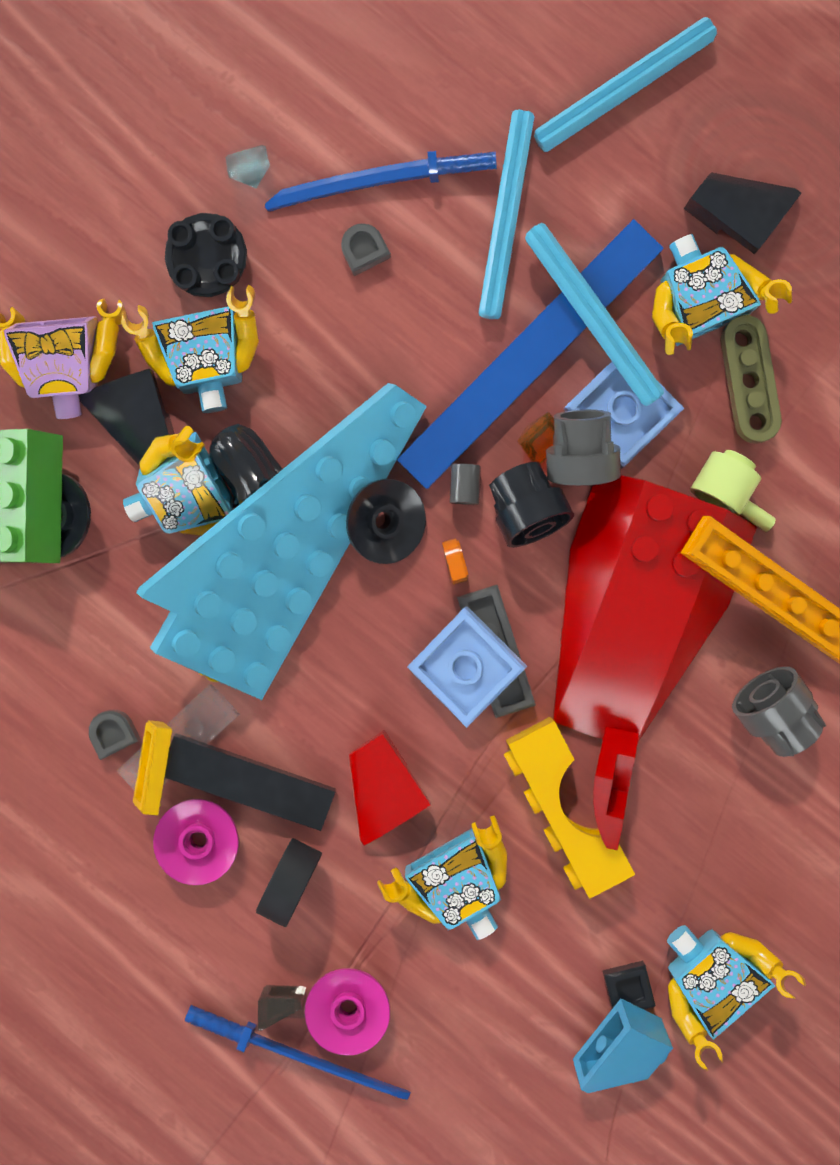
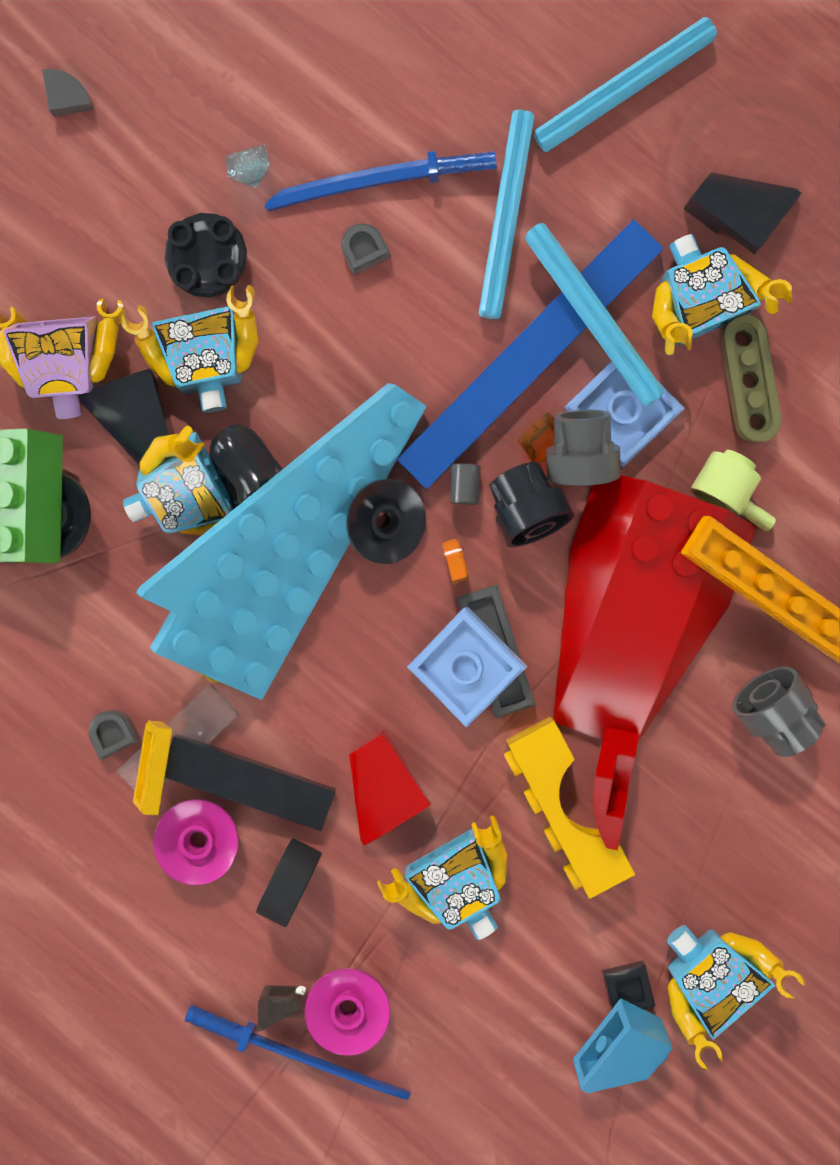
(65, 93): none -> dark grey tile

